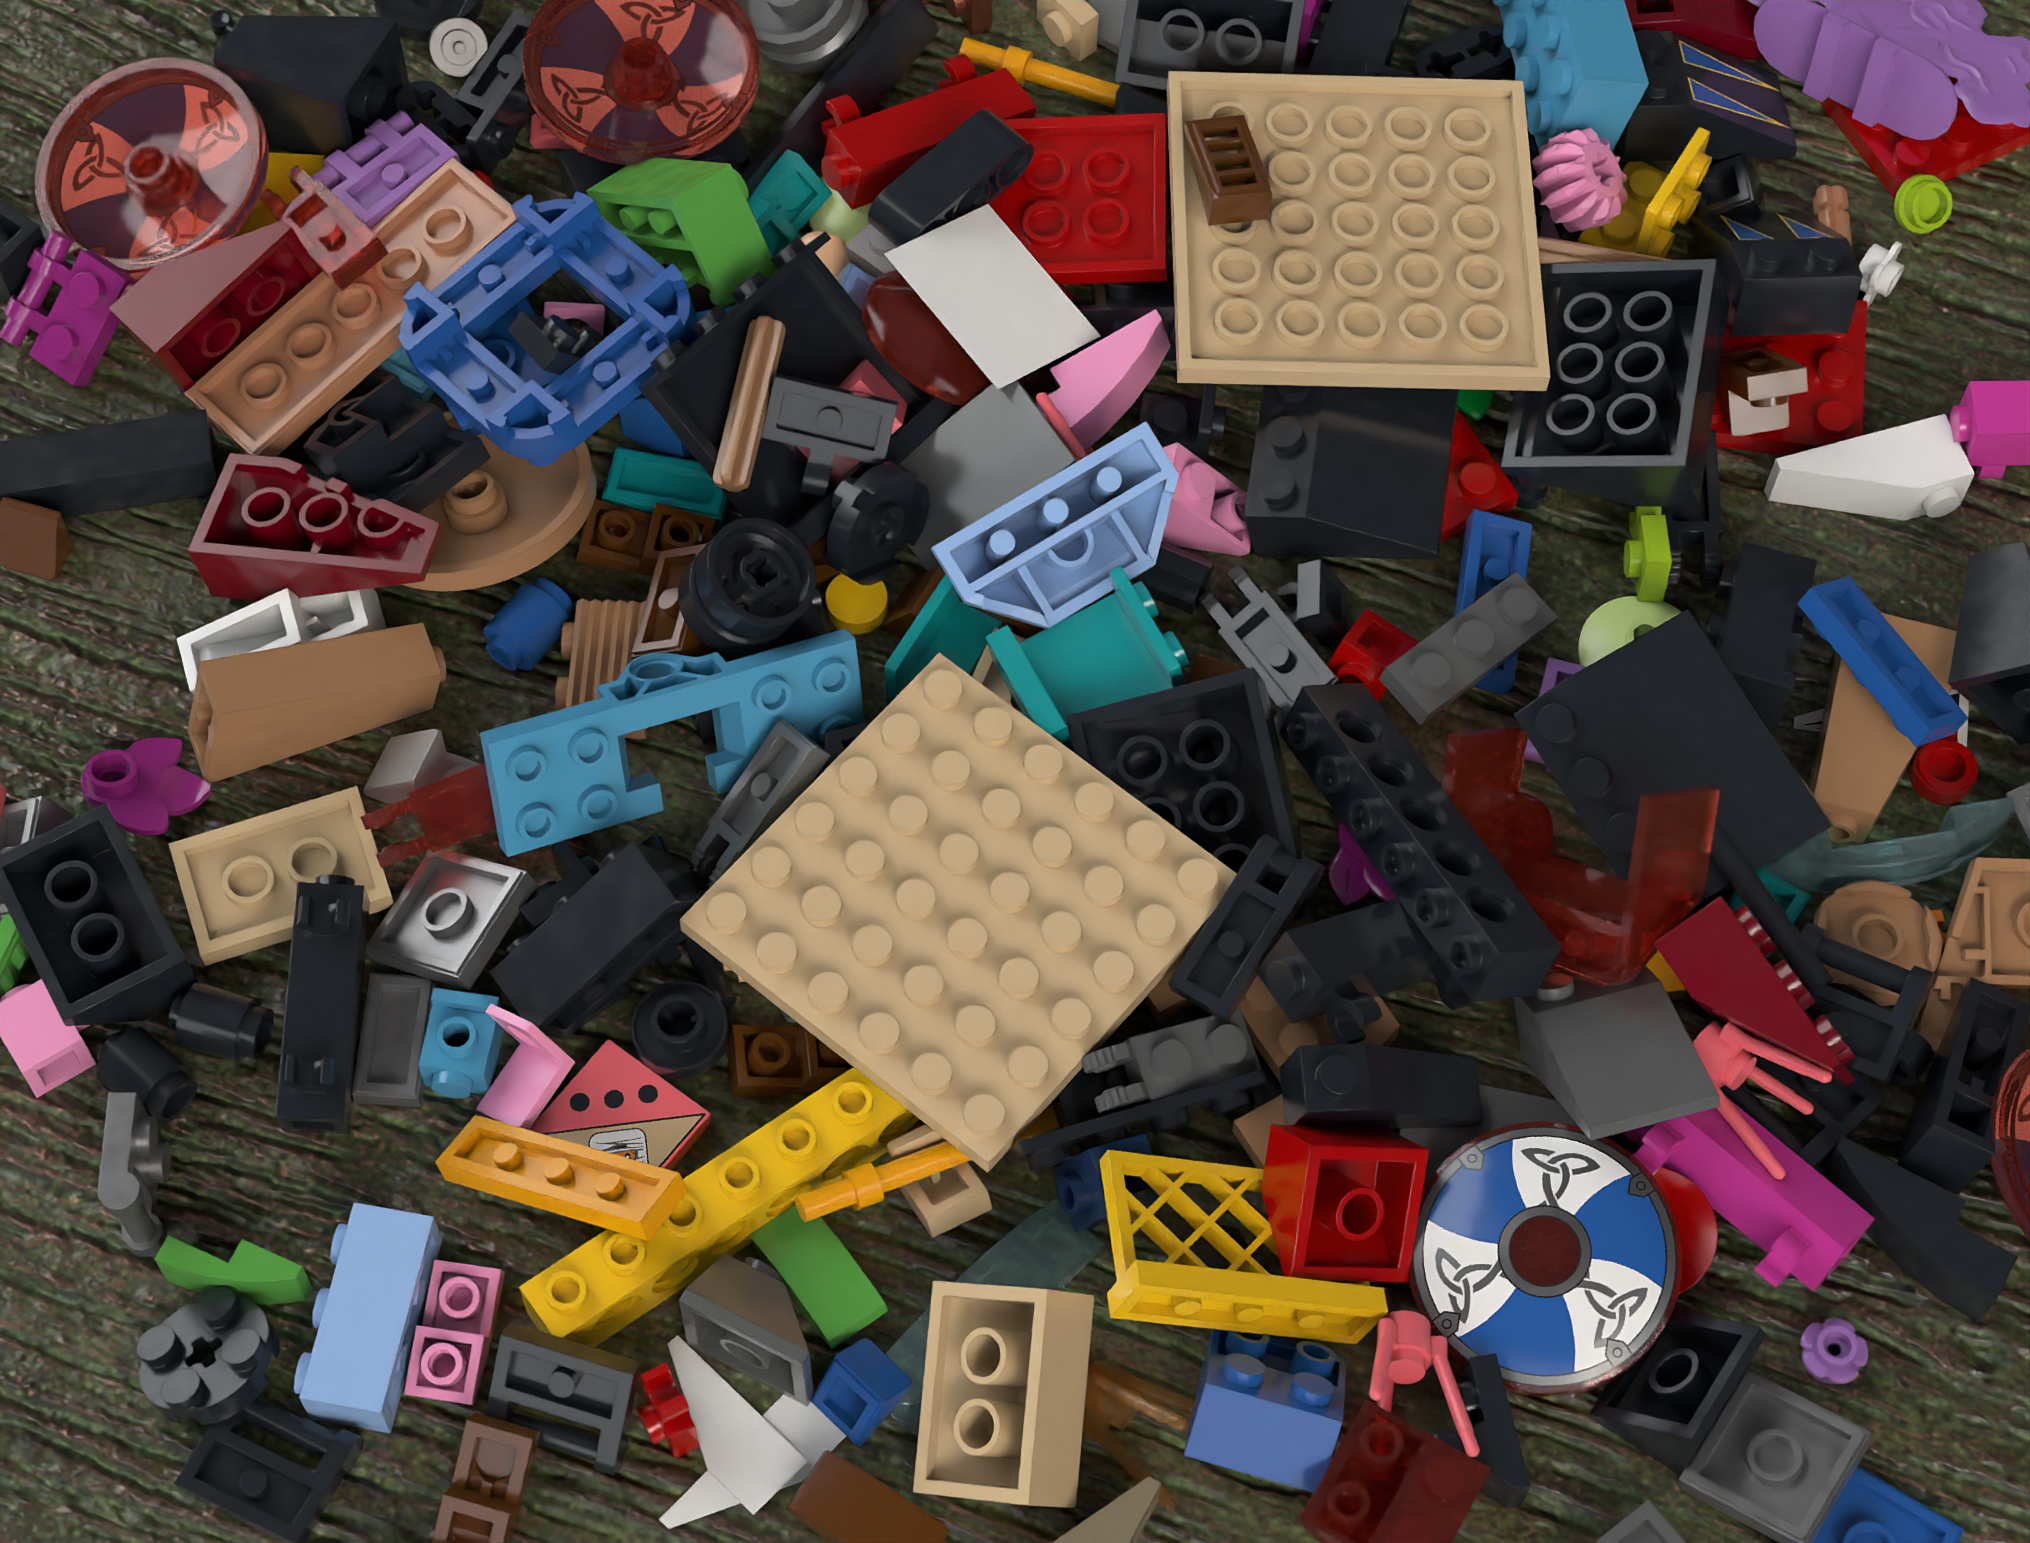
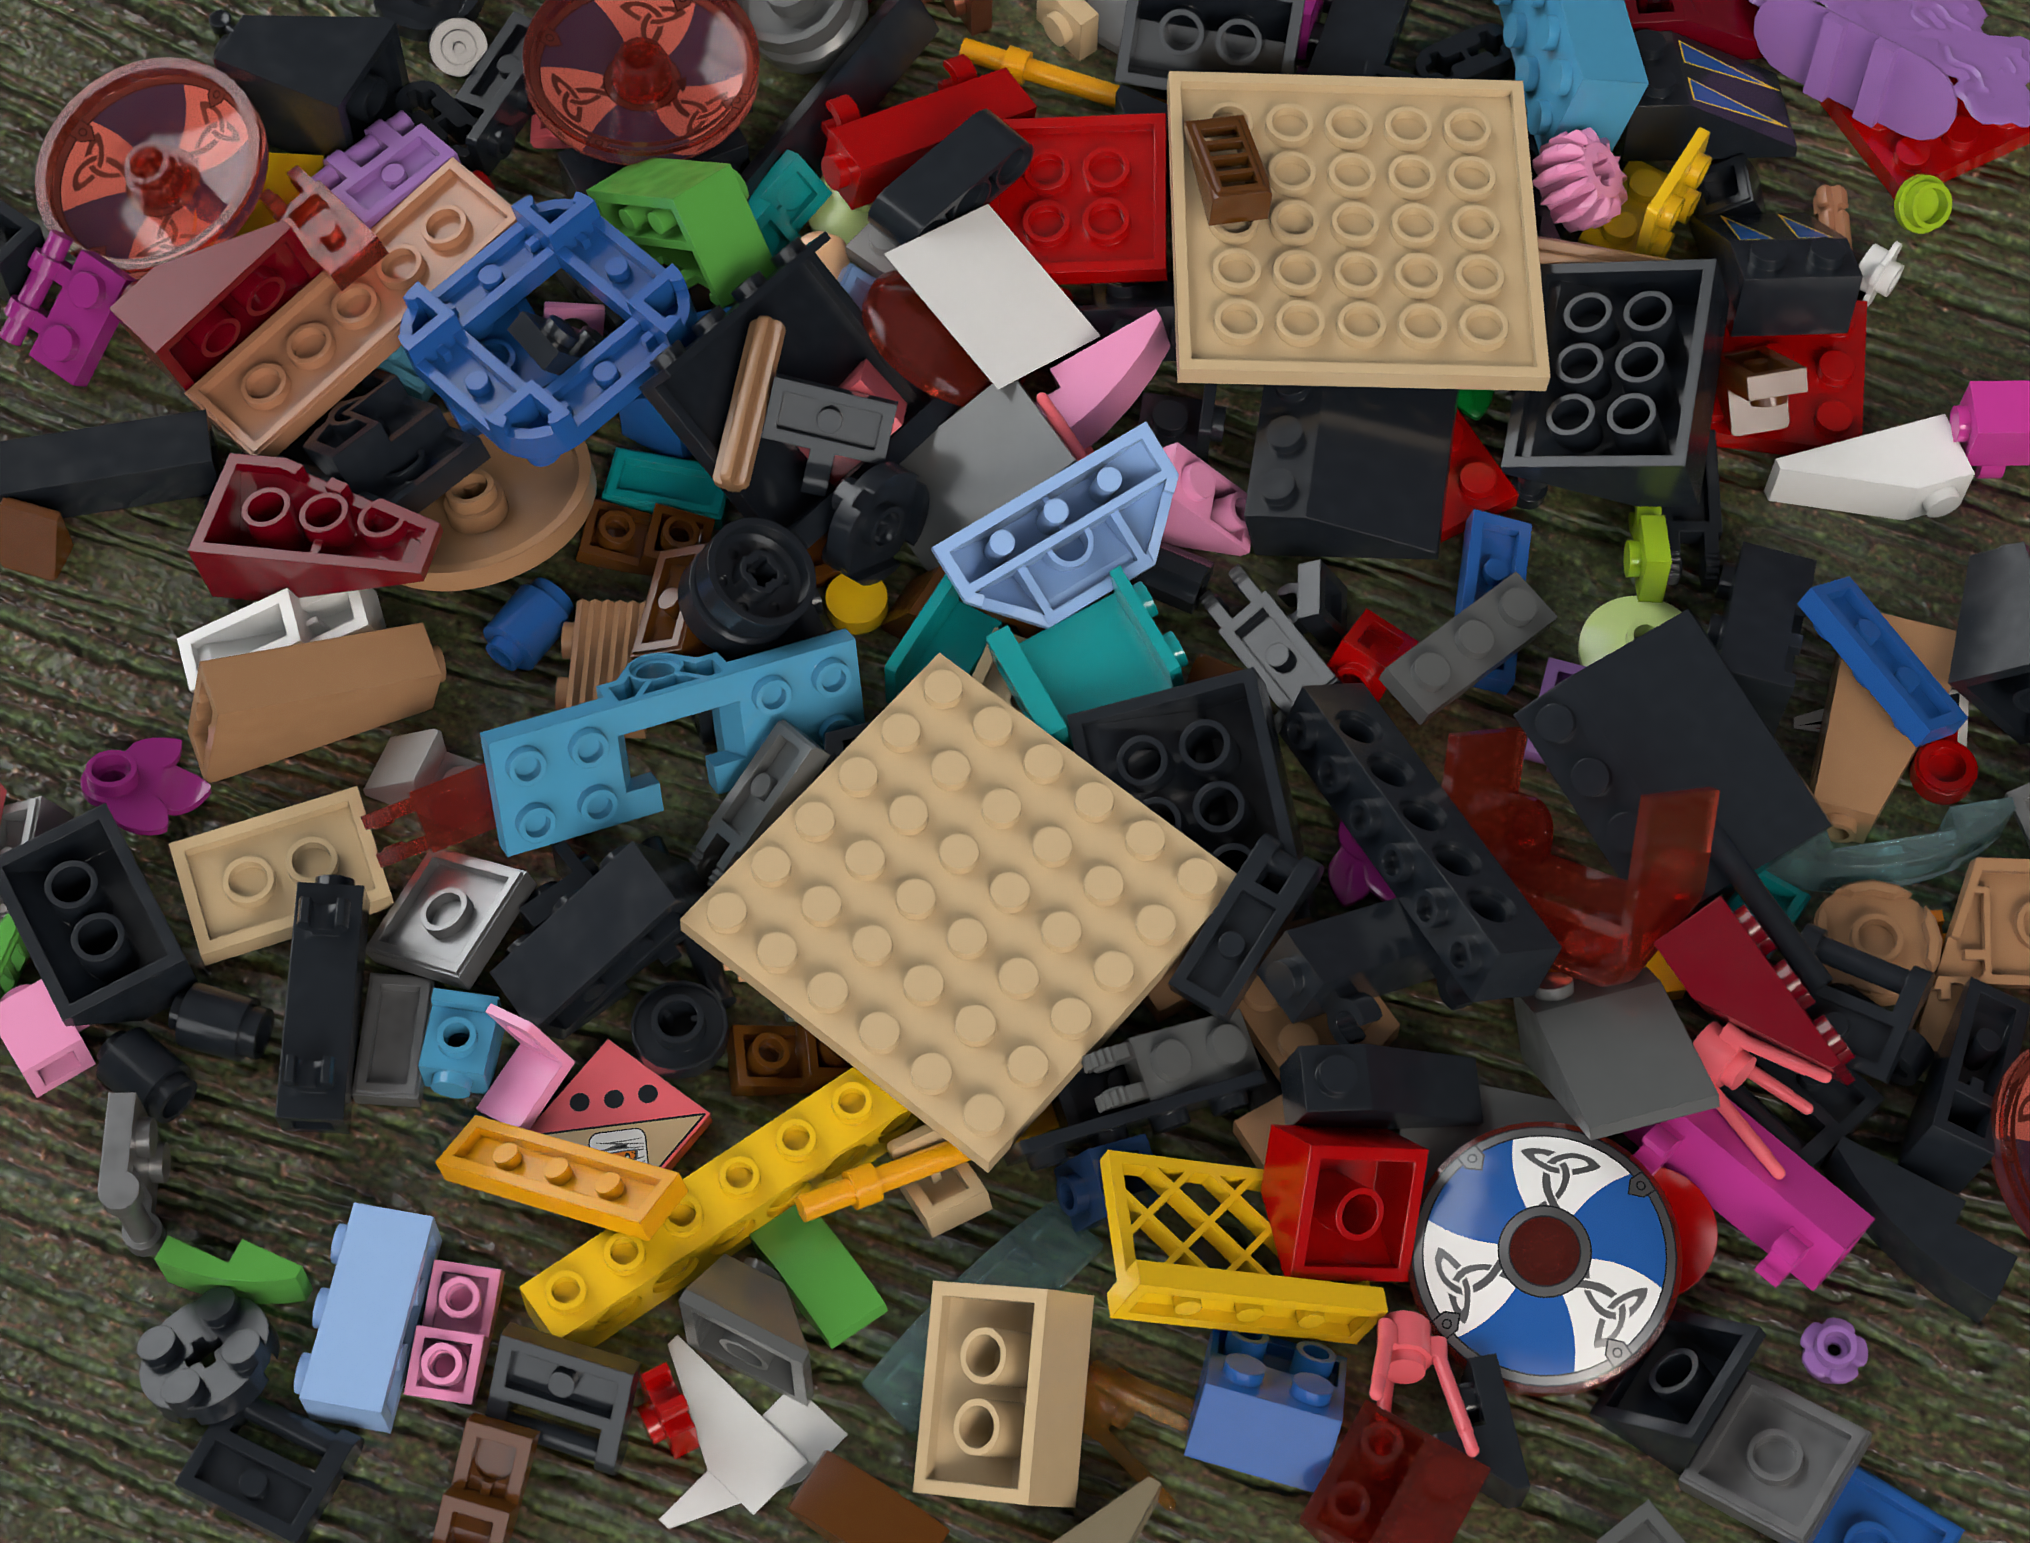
(860, 1390): blue slope -> none

